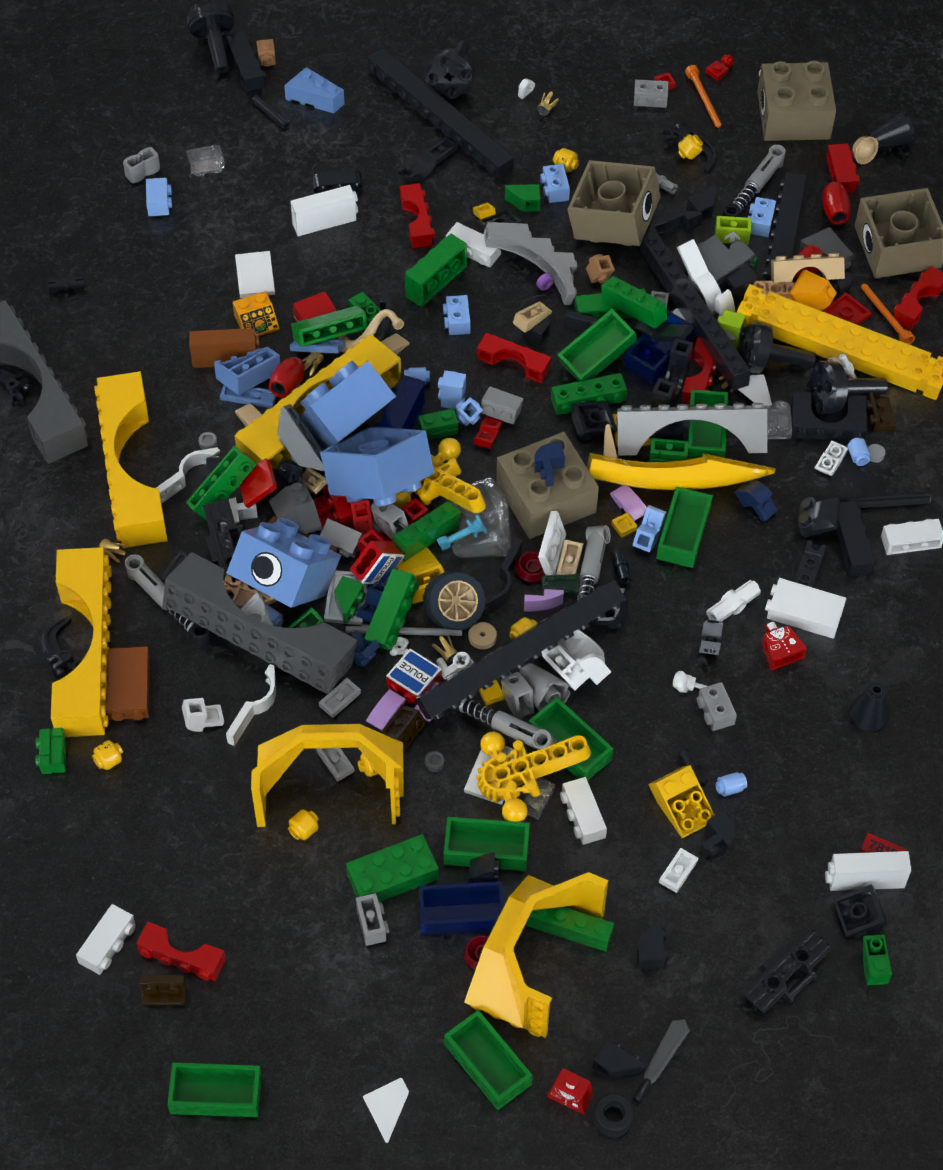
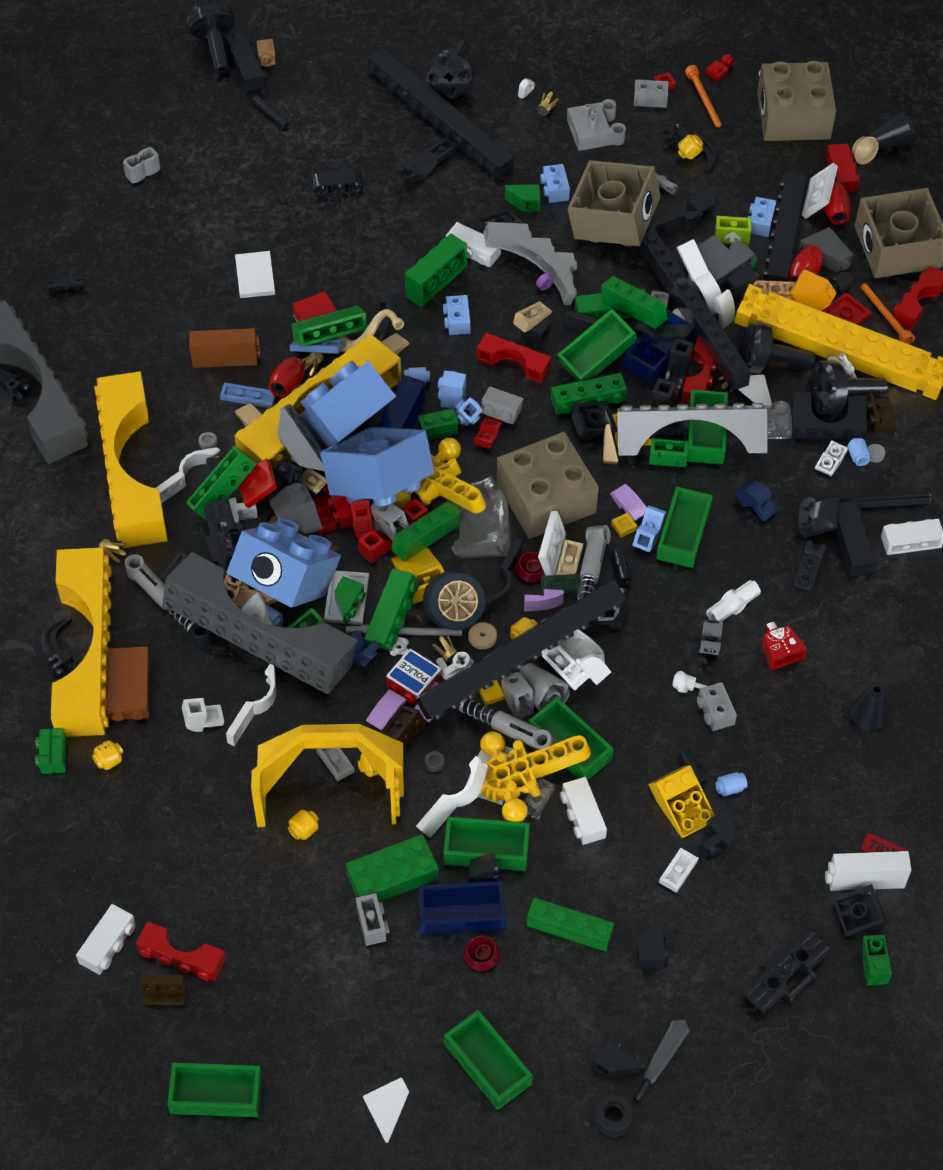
(158, 196): light blue brick -> none
(206, 160): clear slope -> none
(247, 371): medium blue wedge -> none
(256, 313): light orange slope -> none
(314, 90): medium blue wedge -> none
(324, 210): white brick -> none
(339, 697): light grey plate -> none
(342, 537): light grey brick -> none
(365, 304): green slope -> none
(373, 597): dark blue brick -> none
(377, 562): piece -> none
(412, 200): red arch -> none
(447, 803): none -> white piece
(473, 527): medium azure bar -> none
(484, 210): yellow tile -> none
(498, 979): yellow panel -> none
(547, 459): dark blue brick -> none
(567, 158): yellow head -> none
(572, 1091): red torso -> none
(590, 125): none -> light grey piece
(600, 268): medium nougat brick -> none
(690, 474): yellow slope -> none
(732, 324): lime brick -> none
(757, 180): piece -> none
(805, 607): white brick -> none
(819, 190): none -> white tile
(830, 266): tan arch -> none

